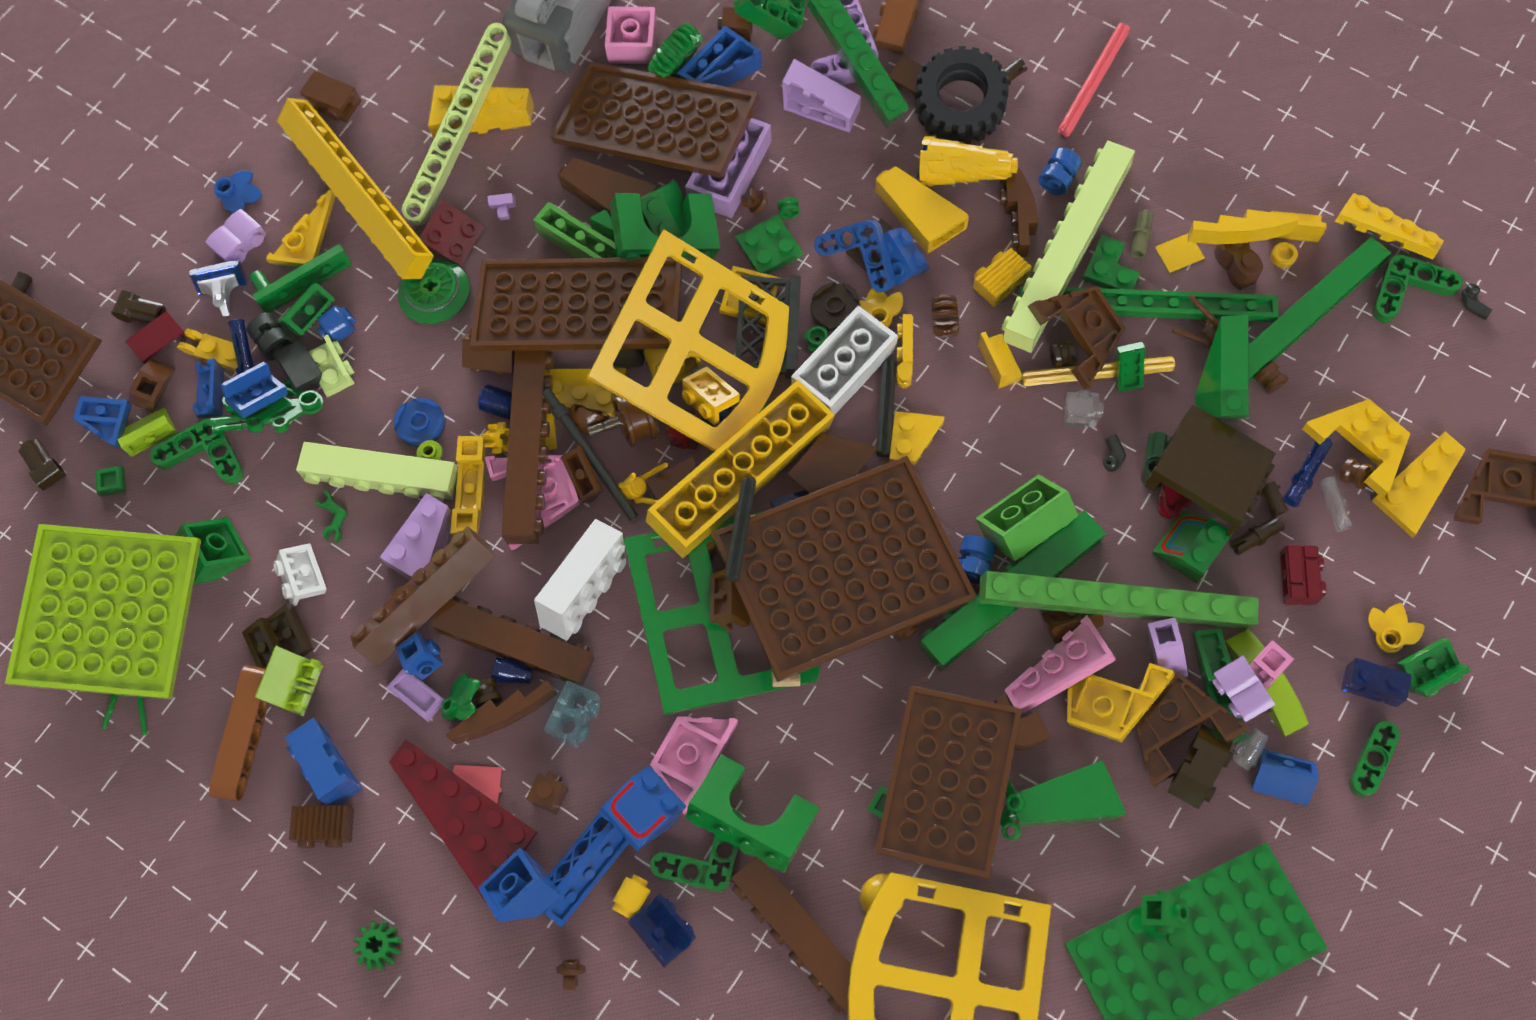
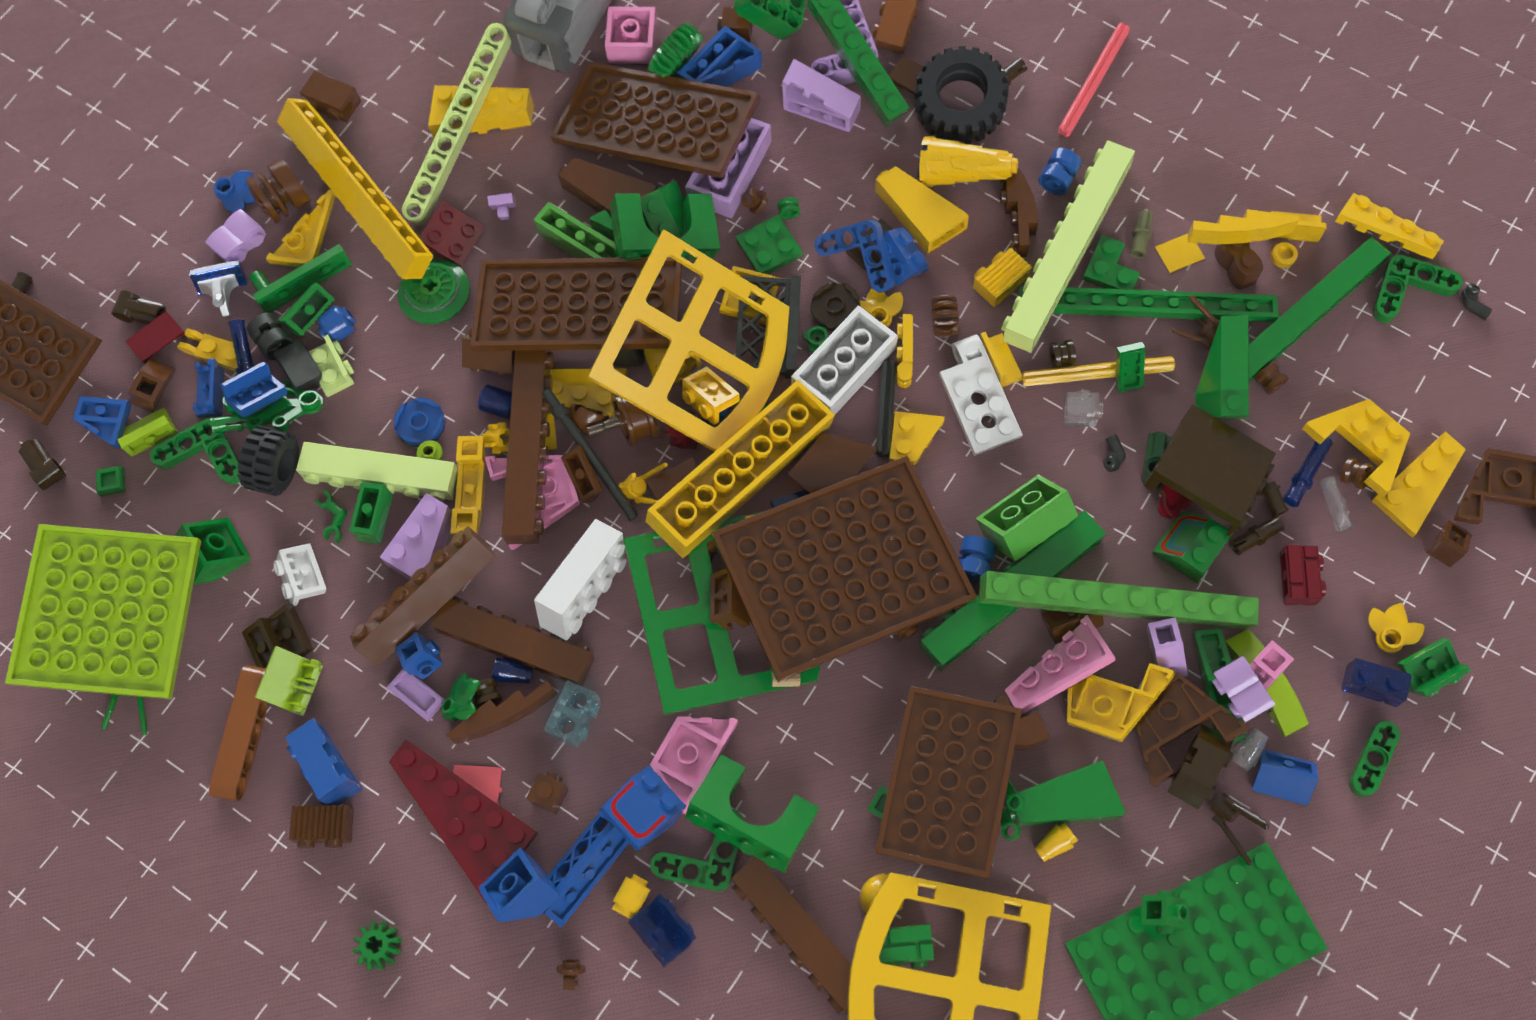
(268, 460): none -> black tyre
(277, 190): none -> reddish brown wheel
(371, 513): none -> green brick
(740, 529): pearl dark grey axle -> none
(908, 946): none -> green brick
(973, 376): none -> white hinge
(1056, 842): none -> yellow cone
(1091, 323): reddish brown wing -> none
(1227, 809): none -> dark brown plant
(1450, 544): none -> reddish brown slope

